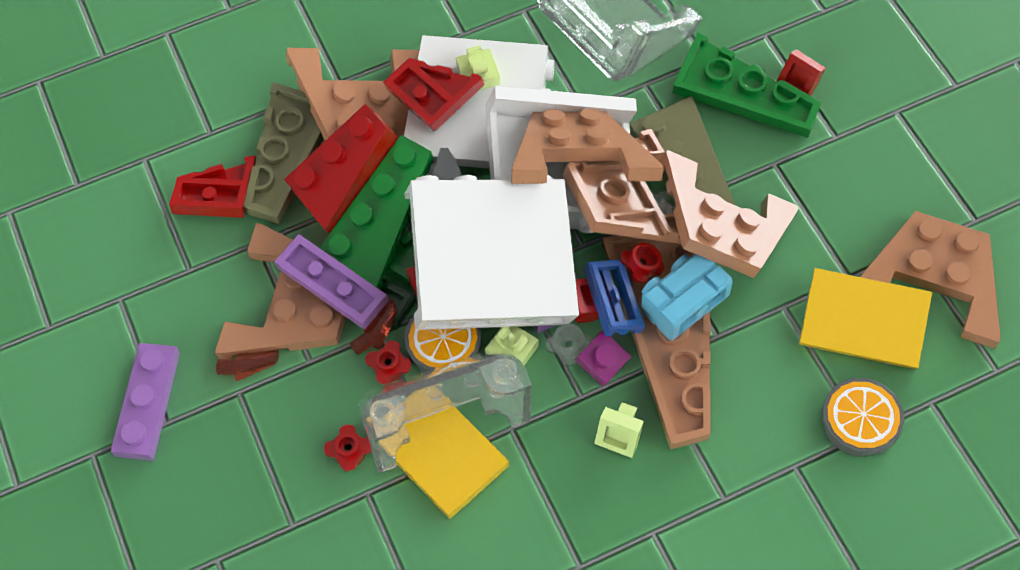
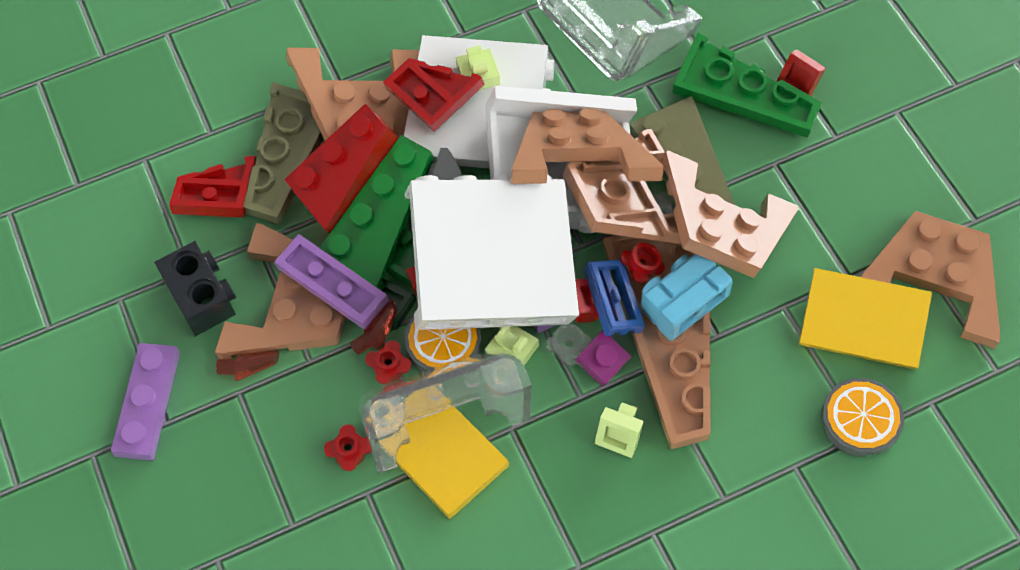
(194, 288): none -> black brick

